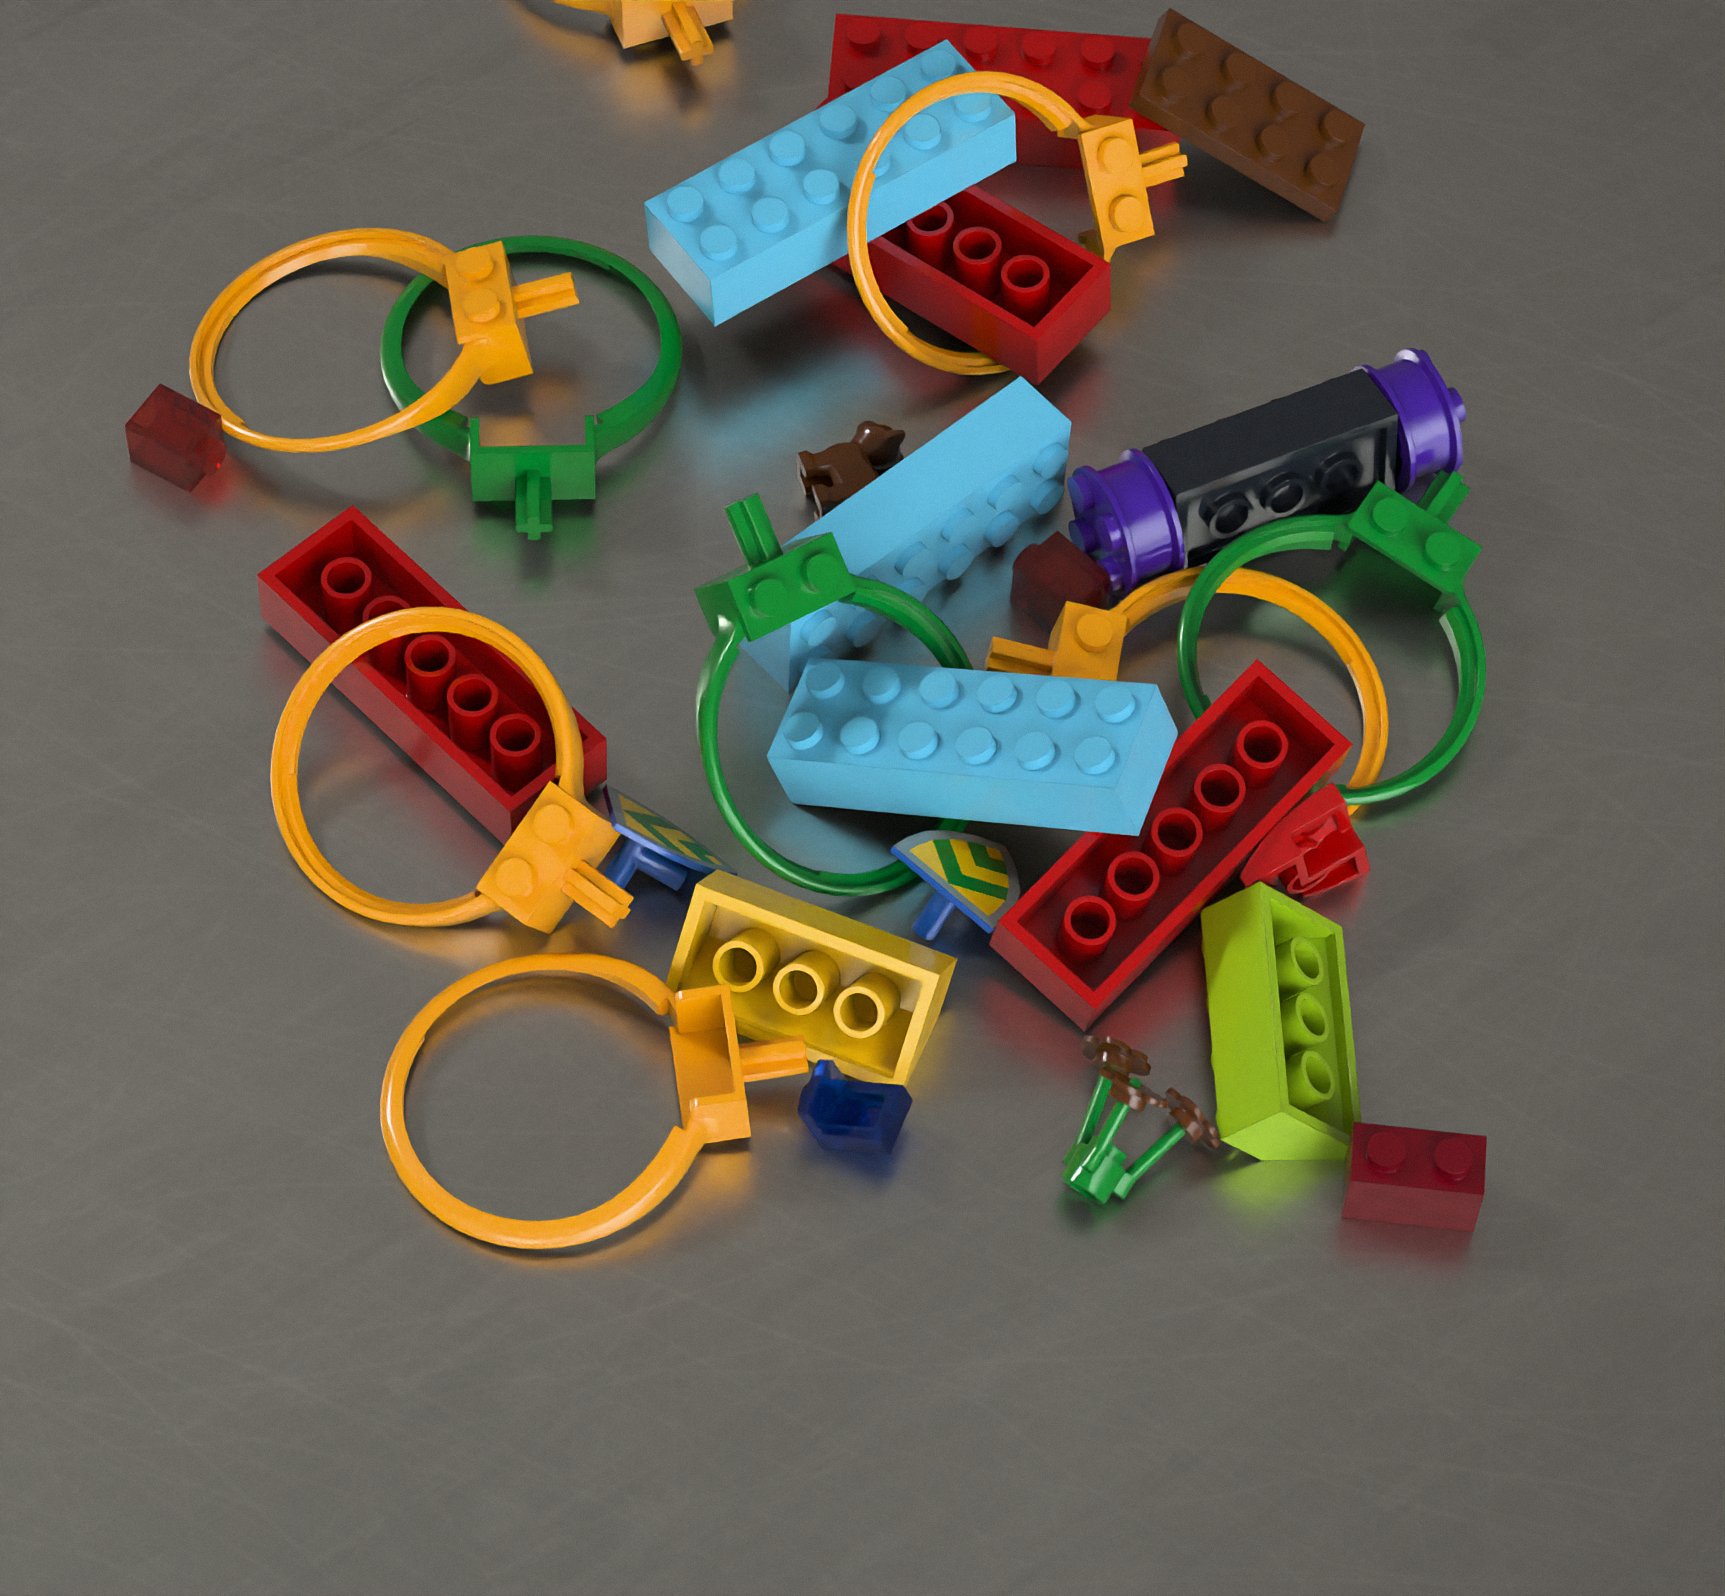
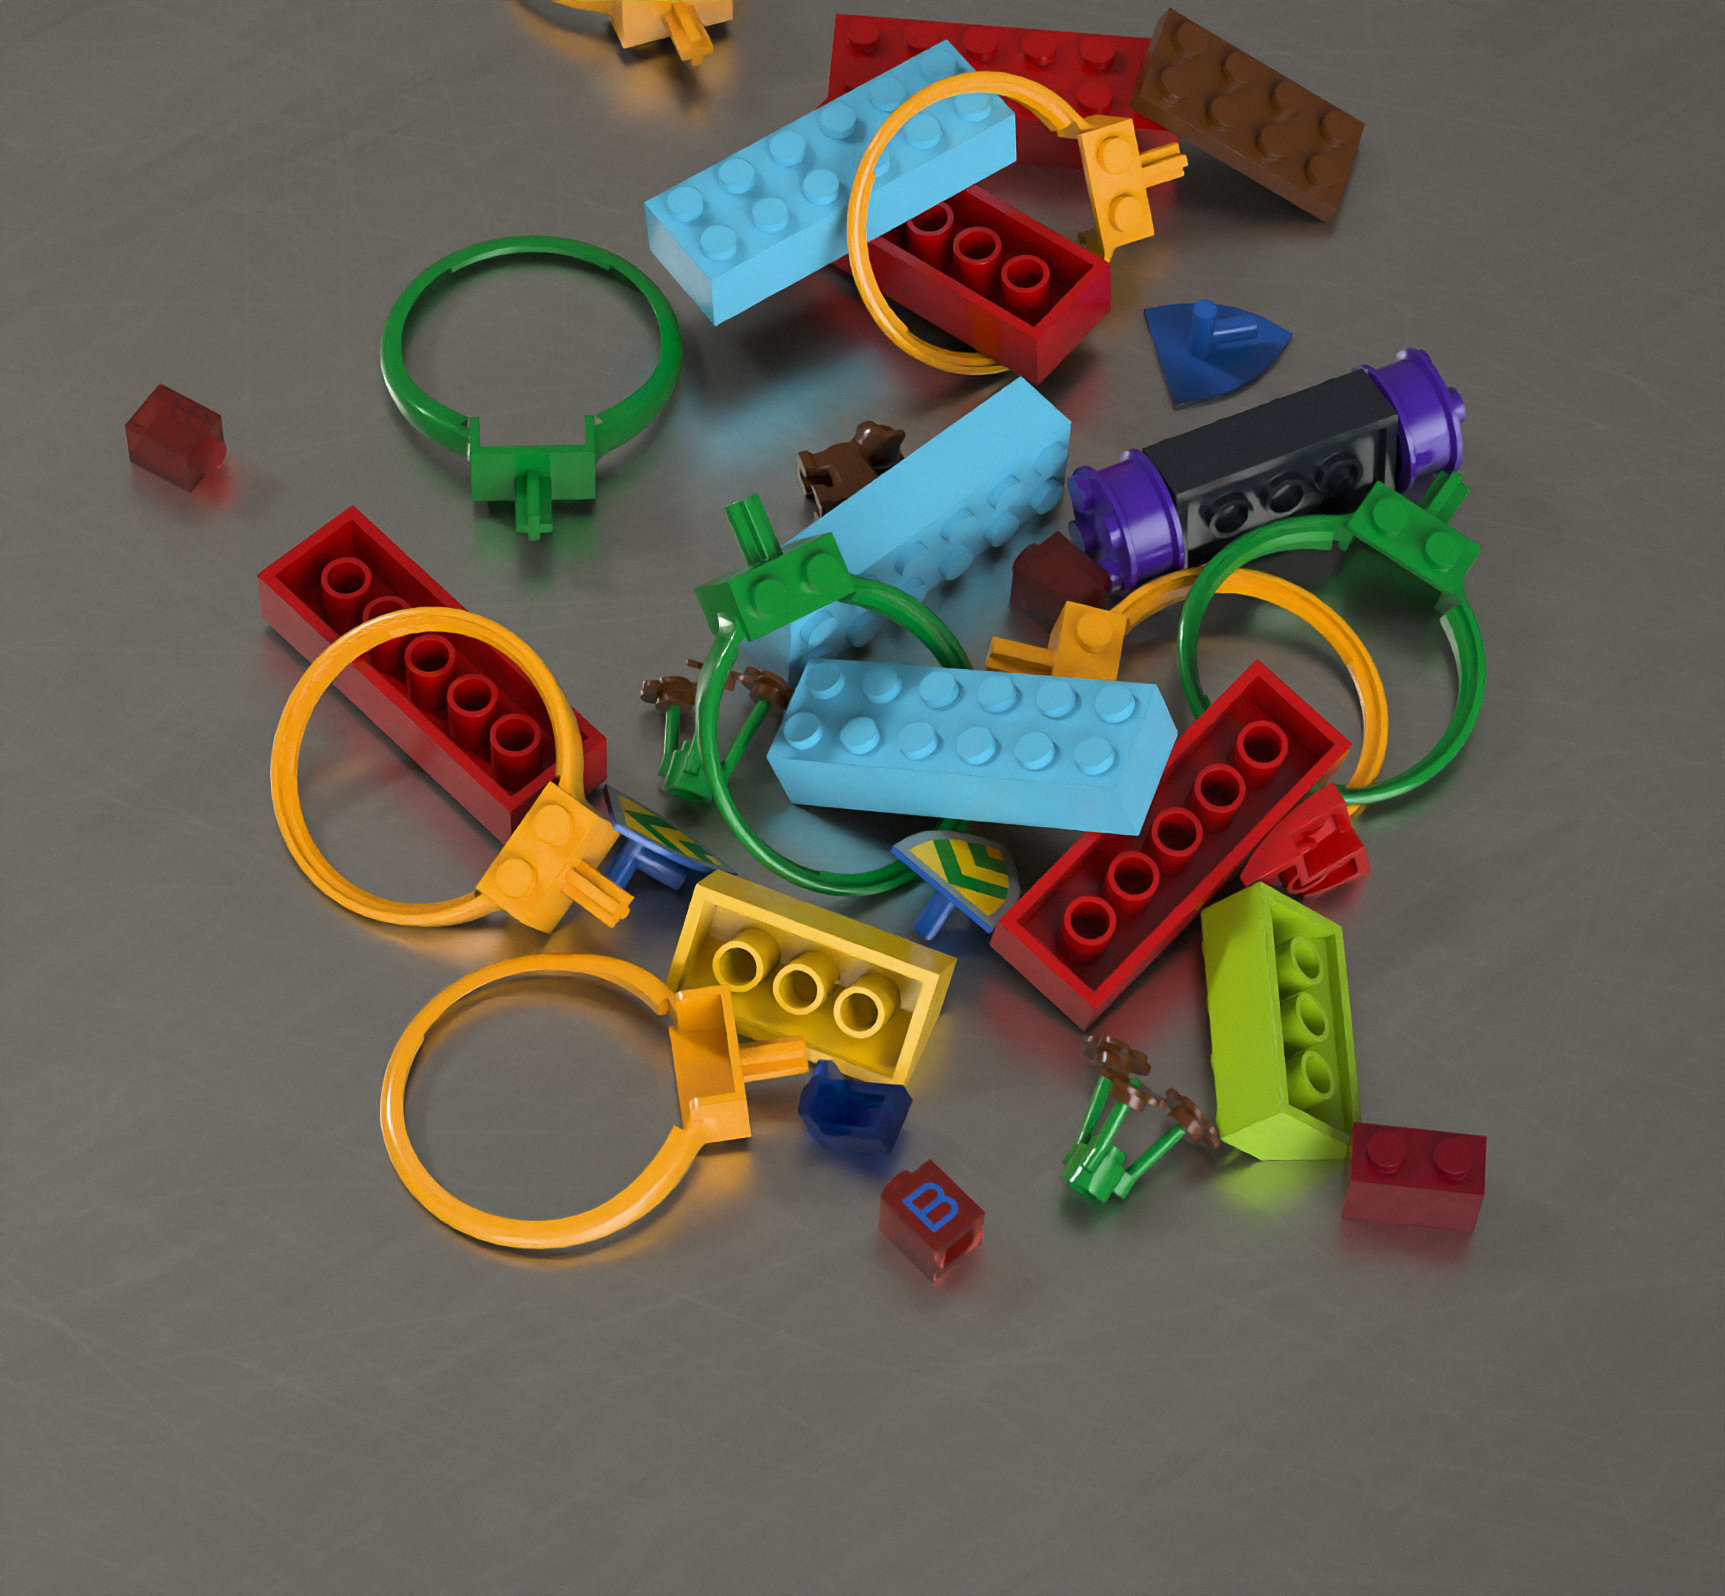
(484, 306): light orange brick -> none
(676, 696): none -> plant
(930, 1219): none -> clear red brick
(1212, 348): none -> blue shield

